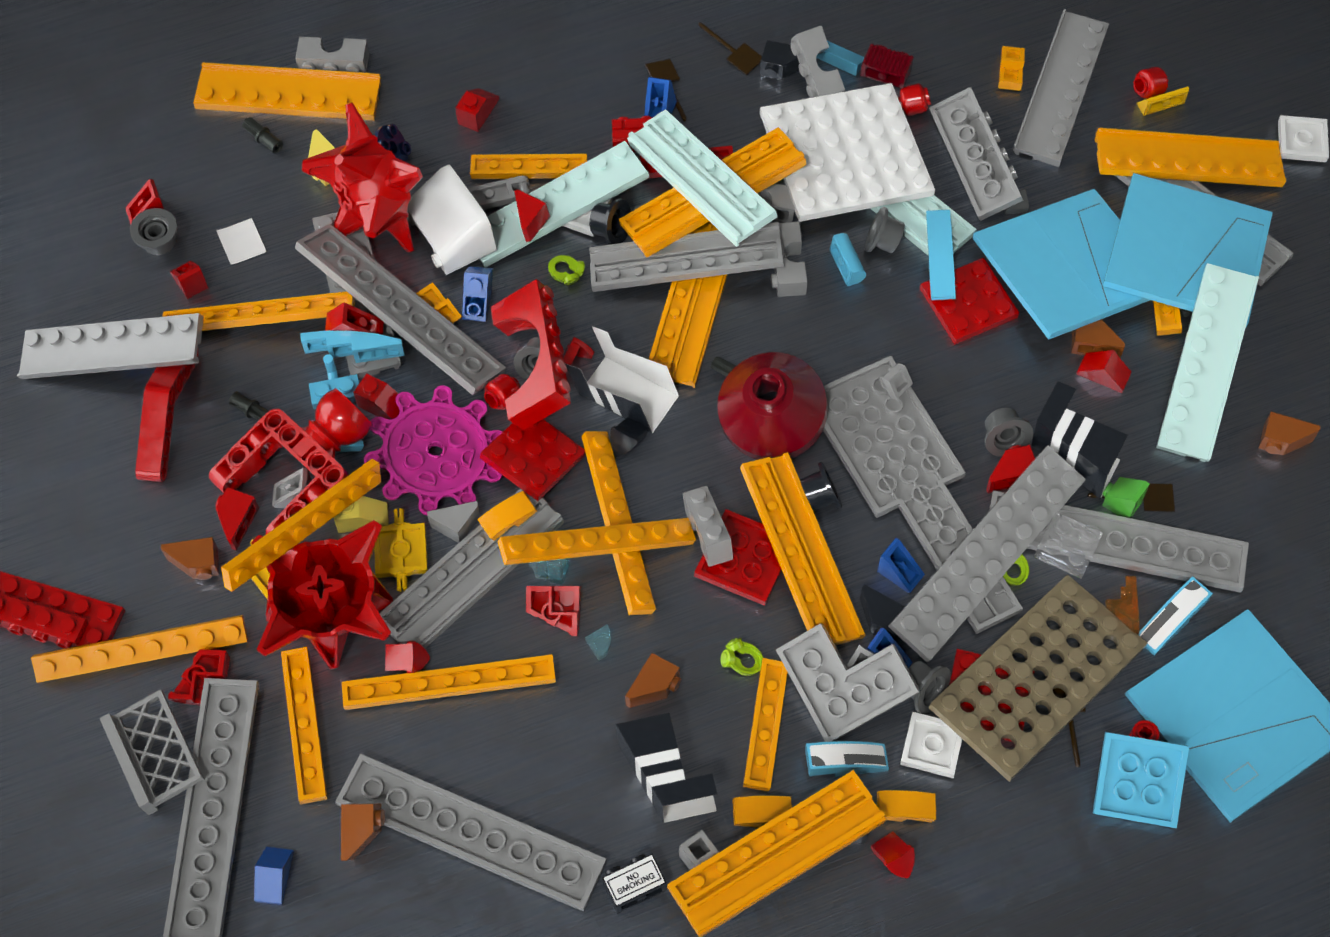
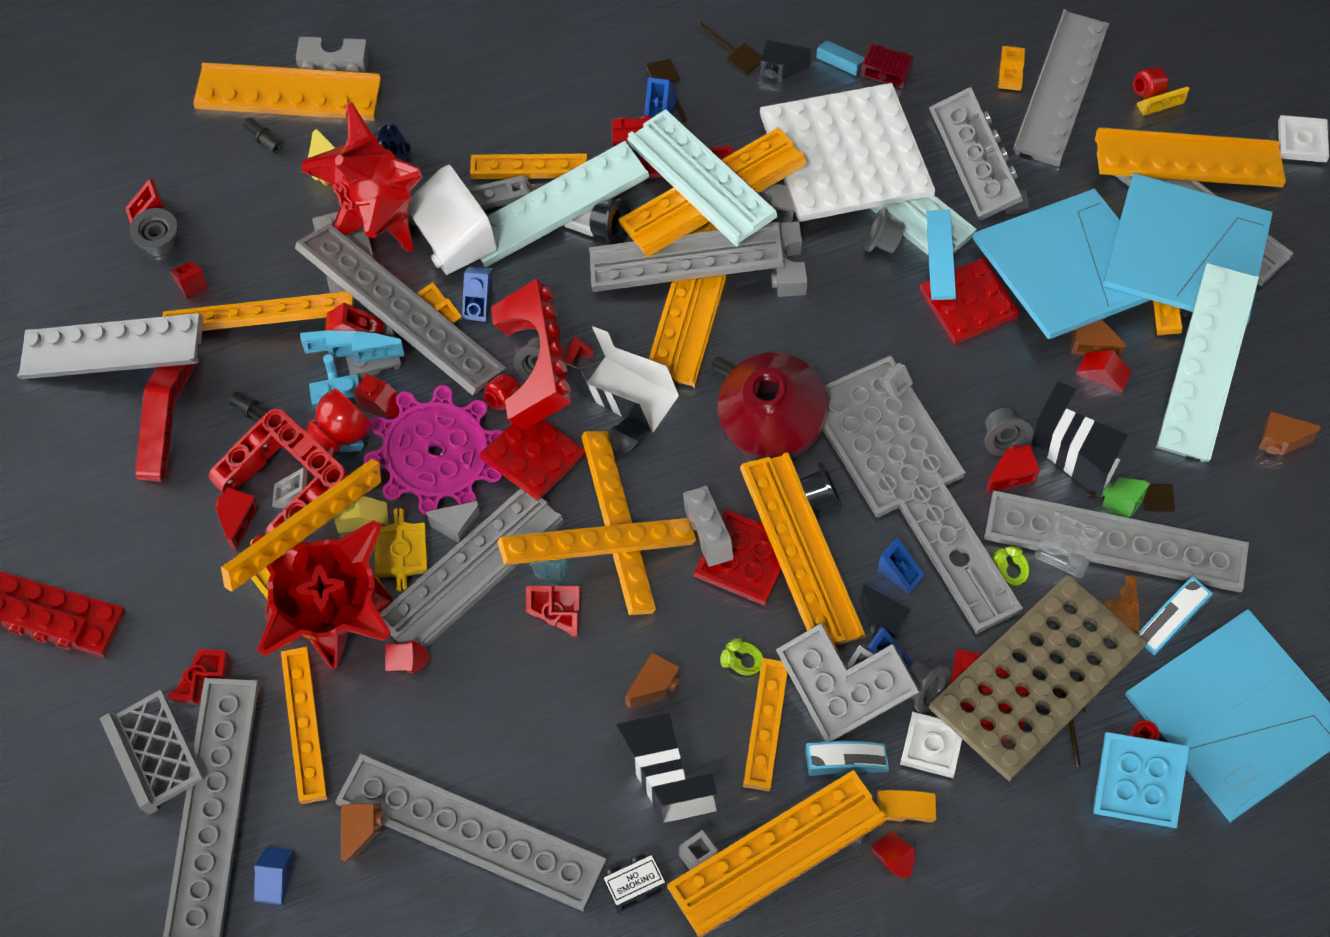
(139, 648): light orange plate -> none
(194, 557): dark orange slope -> none
(241, 241): white sticker -> none
(448, 682): light orange plate -> none
(475, 108): red slope -> none
(509, 512): light orange slope -> none
(532, 214): red slope -> none
(564, 277): lime piece -> none
(599, 642): clear light blue tile -> none
(759, 810): light orange slope -> none
(806, 47): light grey arch -> none
(847, 259): medium azure brick -> none
(914, 99): red head -> none
(986, 554): light grey plate -> none

